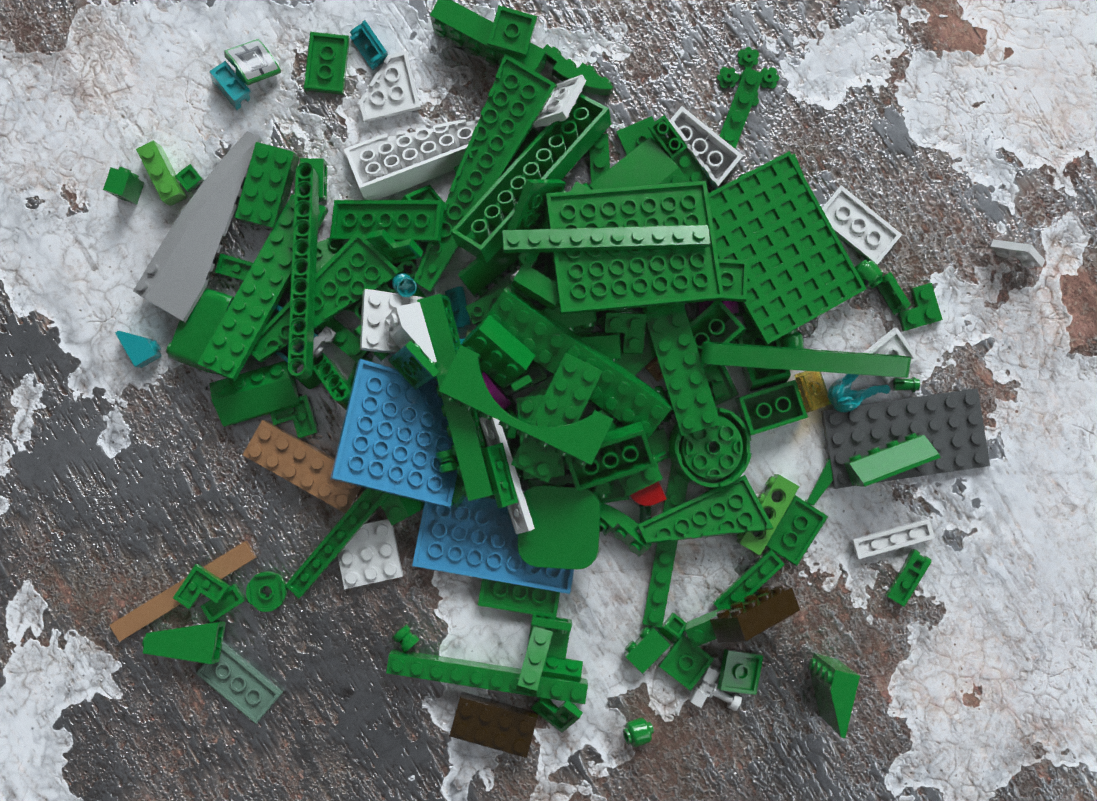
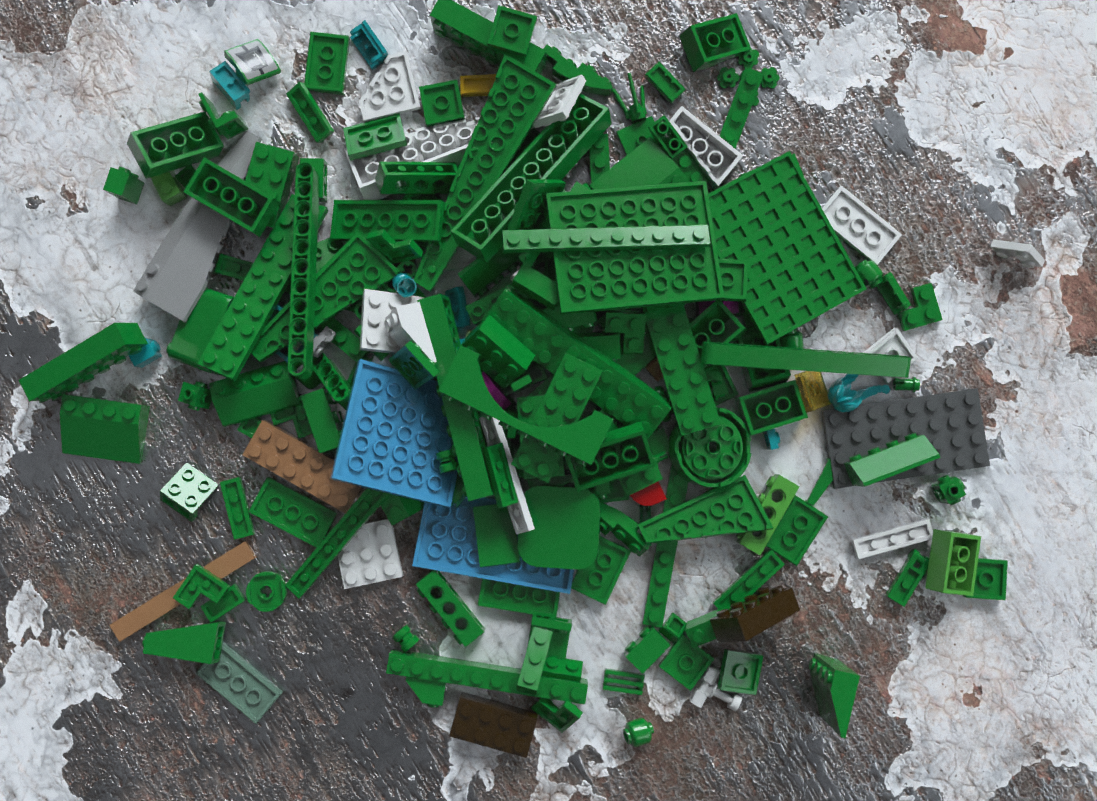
(83, 362): none -> green brick
(103, 428): none -> green slope
(174, 144): none -> green brick
(187, 491): none -> bracket
(195, 395): none -> green brick
(228, 124): none -> green bracket
(231, 197): none -> green brick
(237, 508): none -> green plate
(249, 427): none -> green plate
(293, 512): none -> green plate
(310, 112): none -> green plate
(323, 419): none -> green brick
(374, 136): none -> green plate
(415, 177): none -> green brick
(428, 691): none -> green slope
(441, 103): none -> green plate
(449, 595): none -> green brick
(476, 85): none -> yellow tile
(495, 536): none -> green tile
(600, 578): none -> green plate
(637, 112): none -> green plant
(640, 684): none -> green tile
(665, 82): none -> green plate
(714, 41): none -> green slope
(771, 439): none -> teal plate
(943, 487): none -> green brick
(953, 562): none -> bright green brick
(990, 579): none -> green plate

